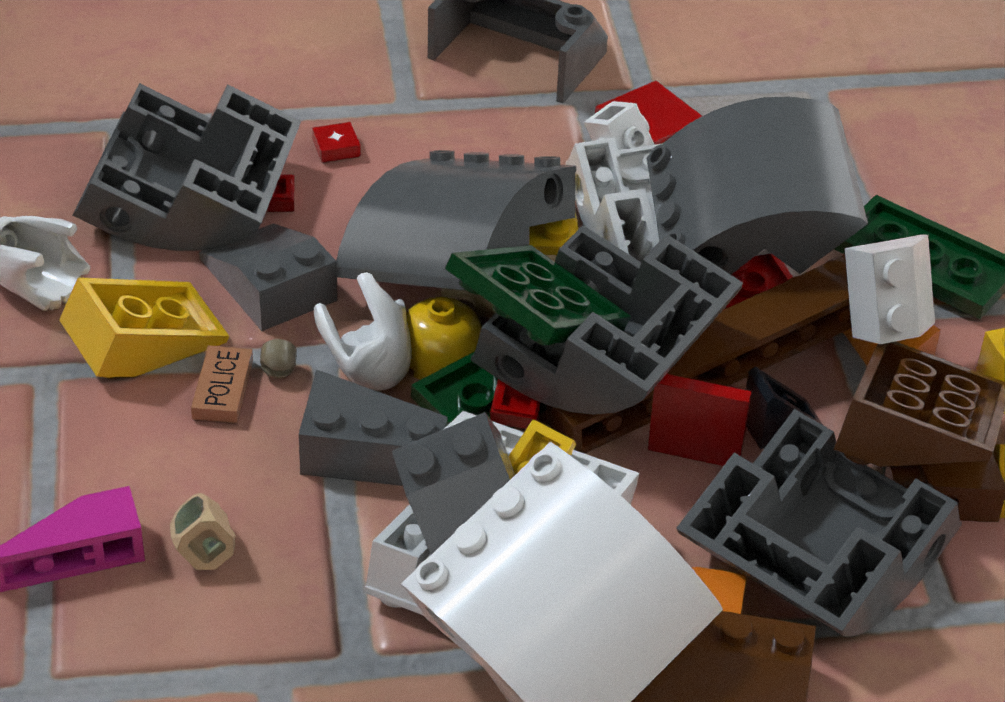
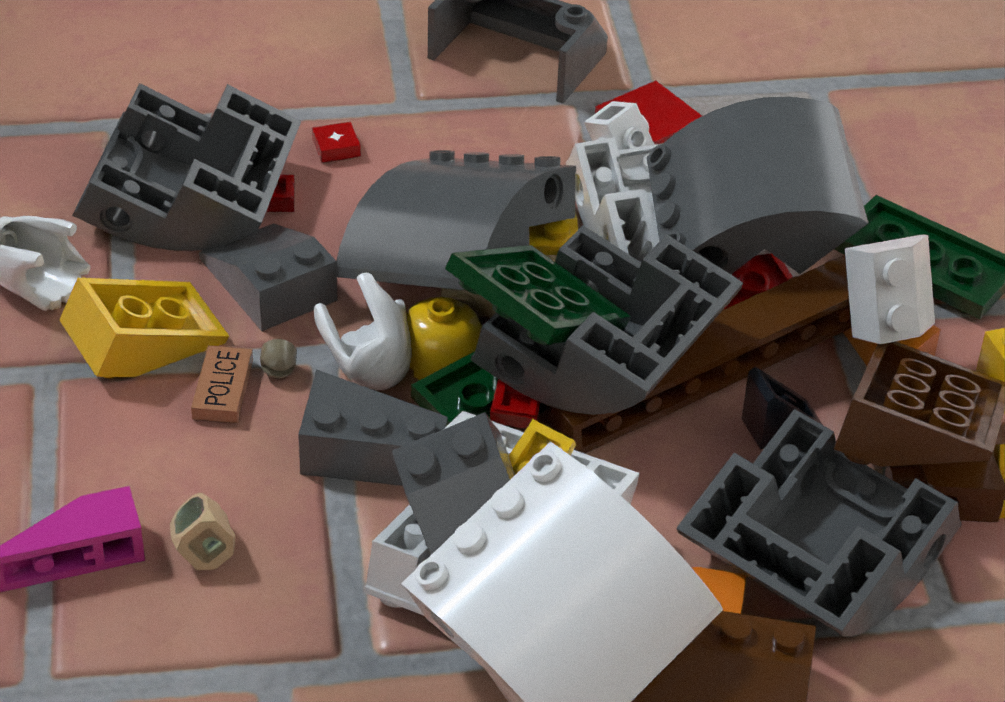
(698, 419): red tile -> none

